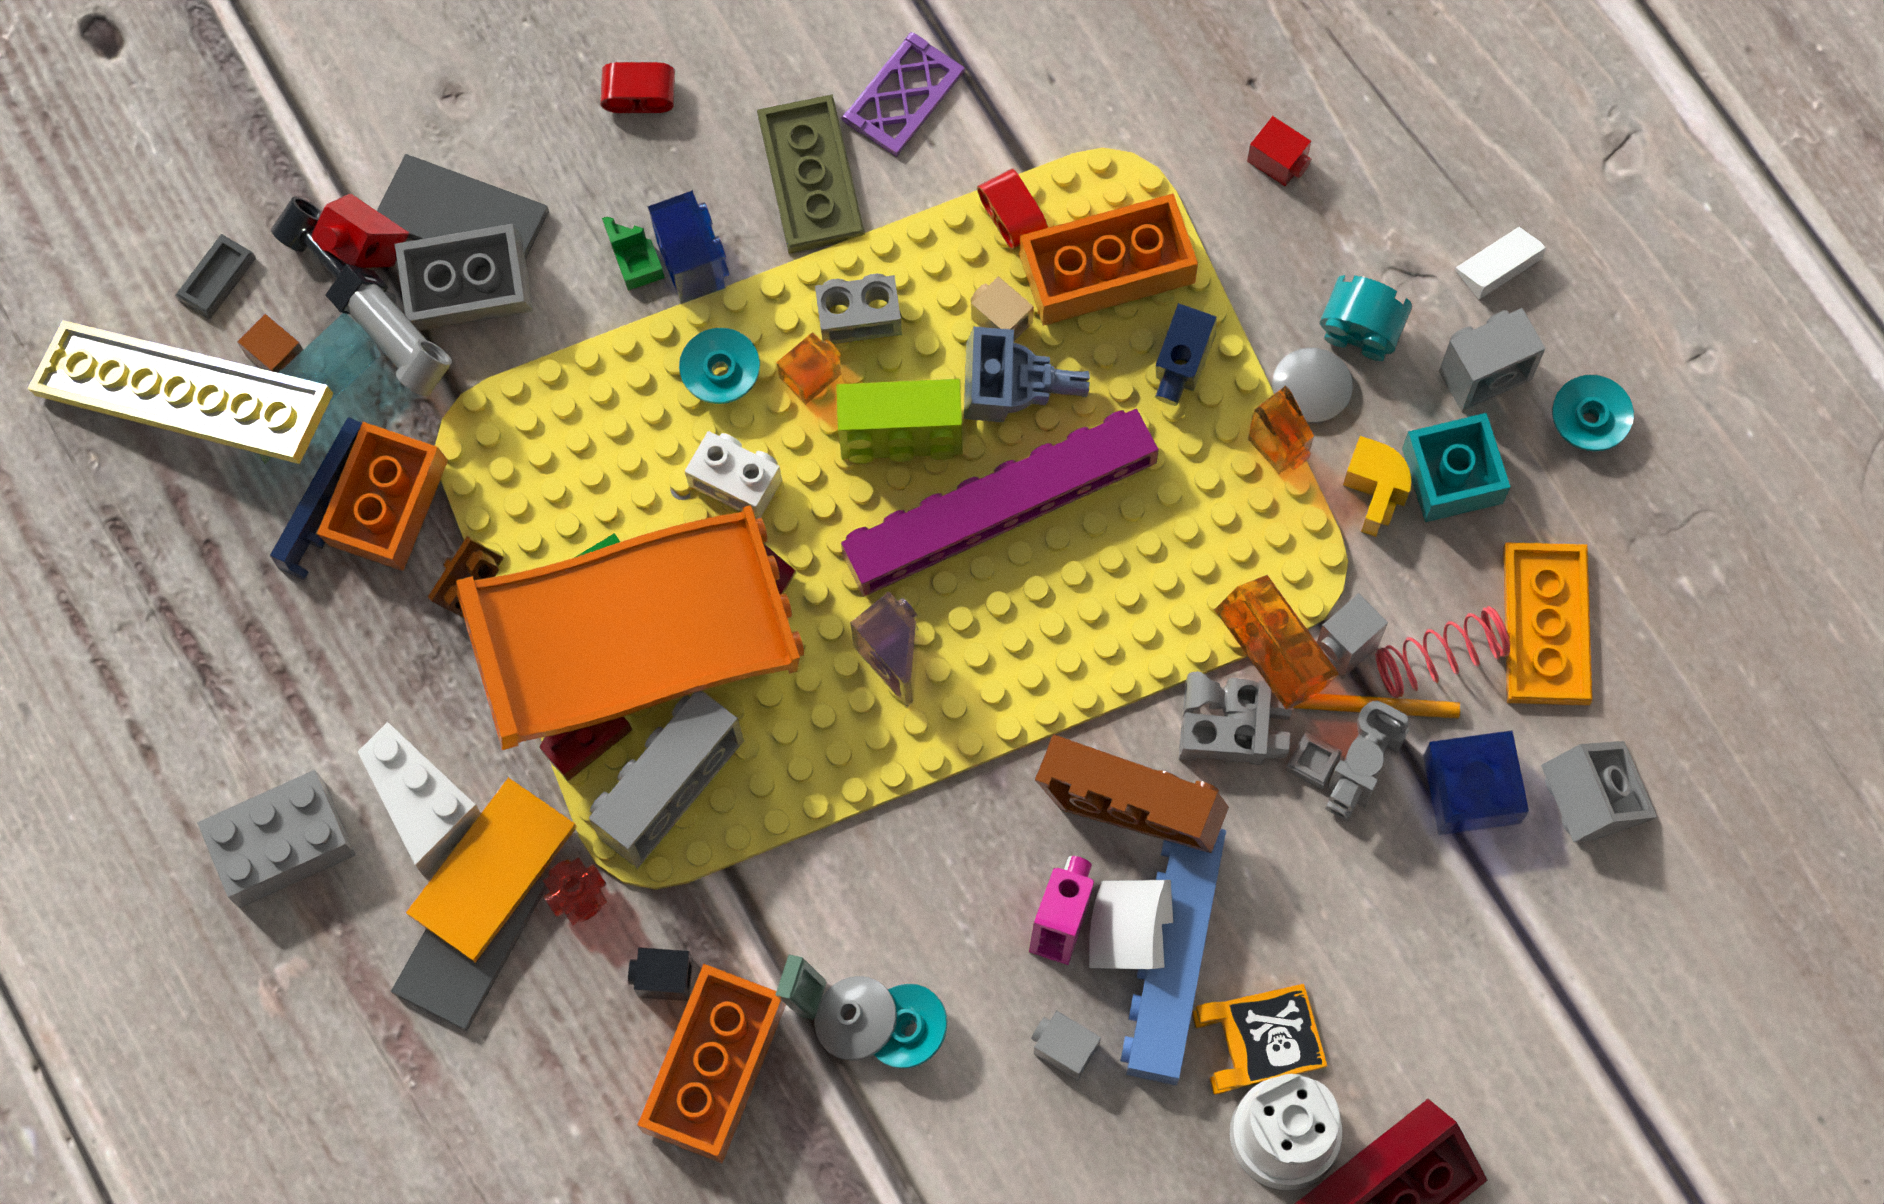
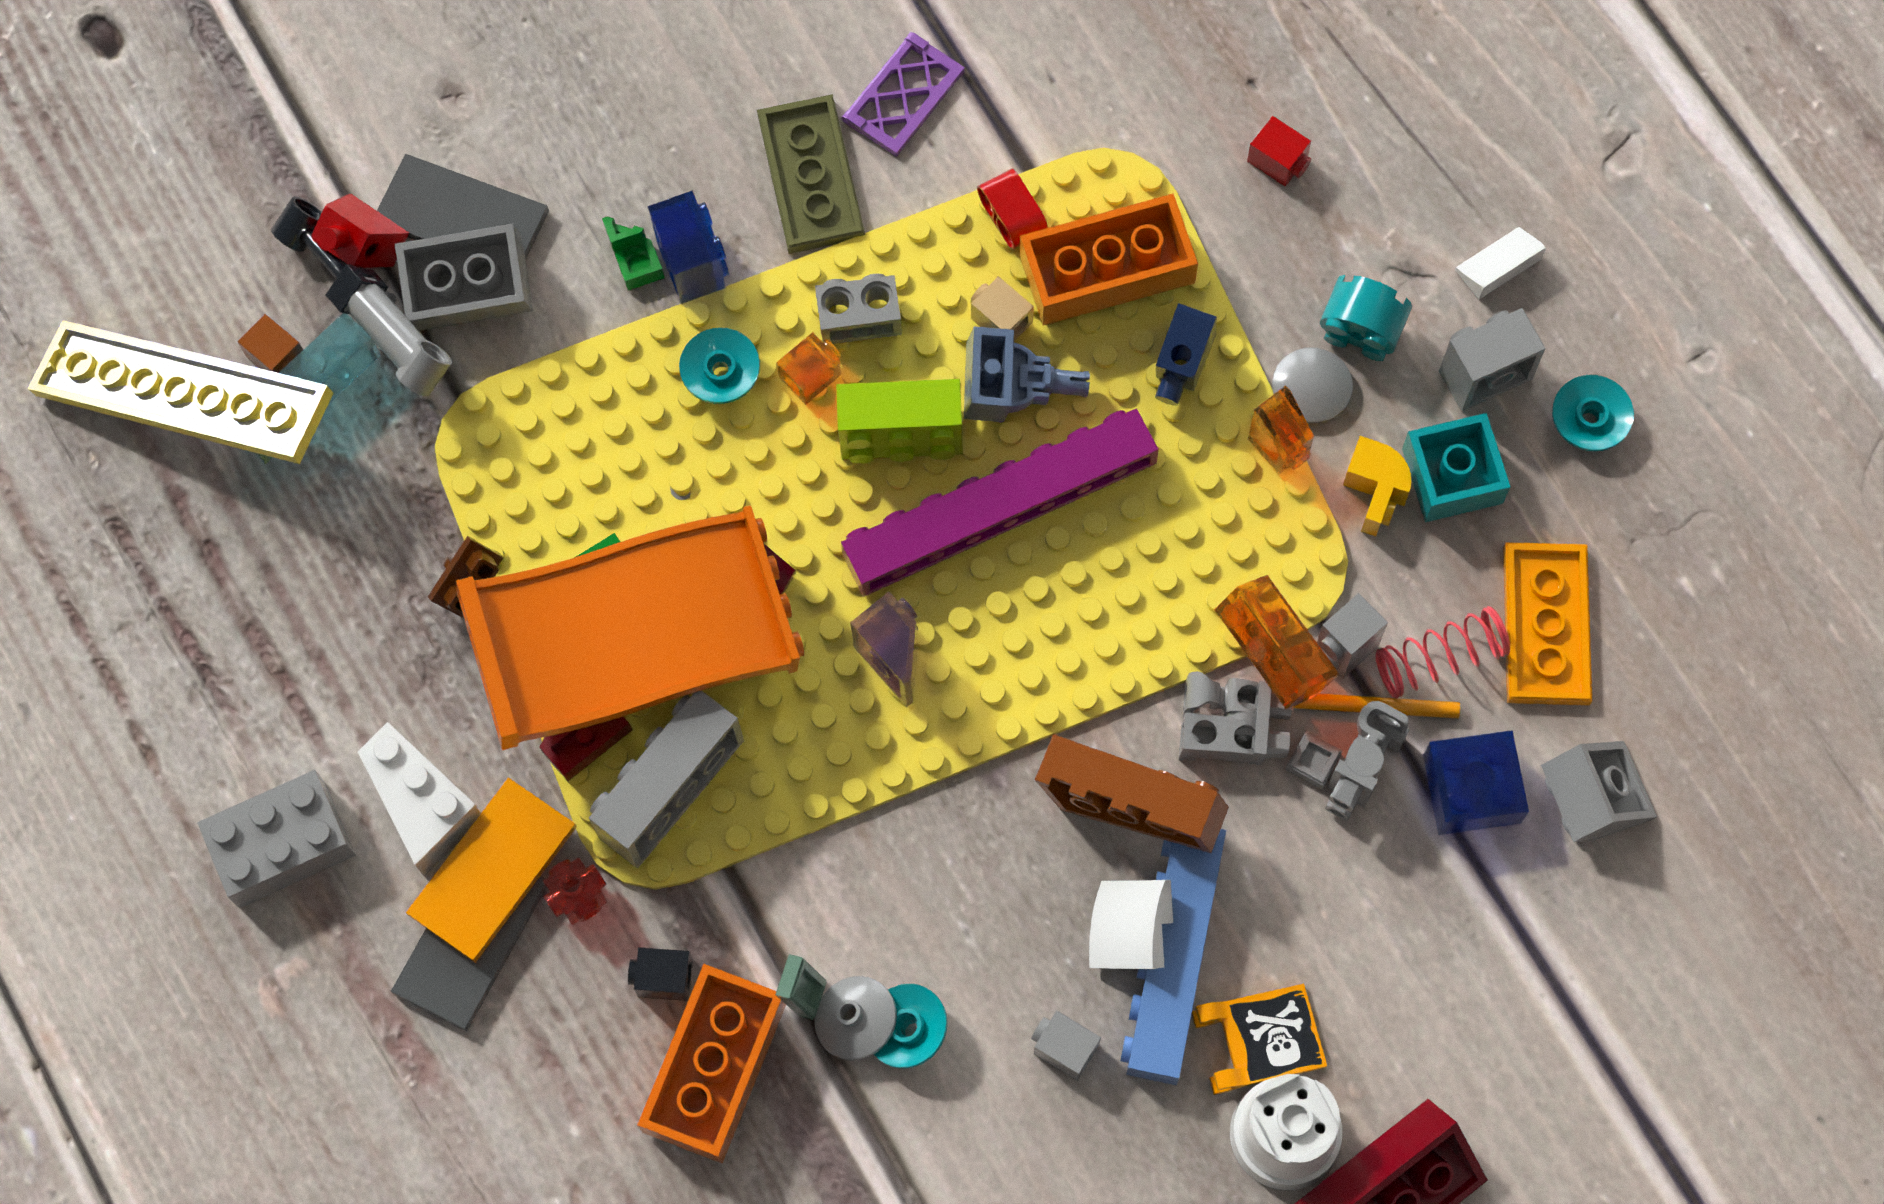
(215, 276): dark grey tile -> none
(311, 509): dark blue hinge -> none
(383, 496): orange brick -> none
(637, 87): red beam -> none
(733, 473): white brick -> none
(1062, 911): dark pink torso -> none

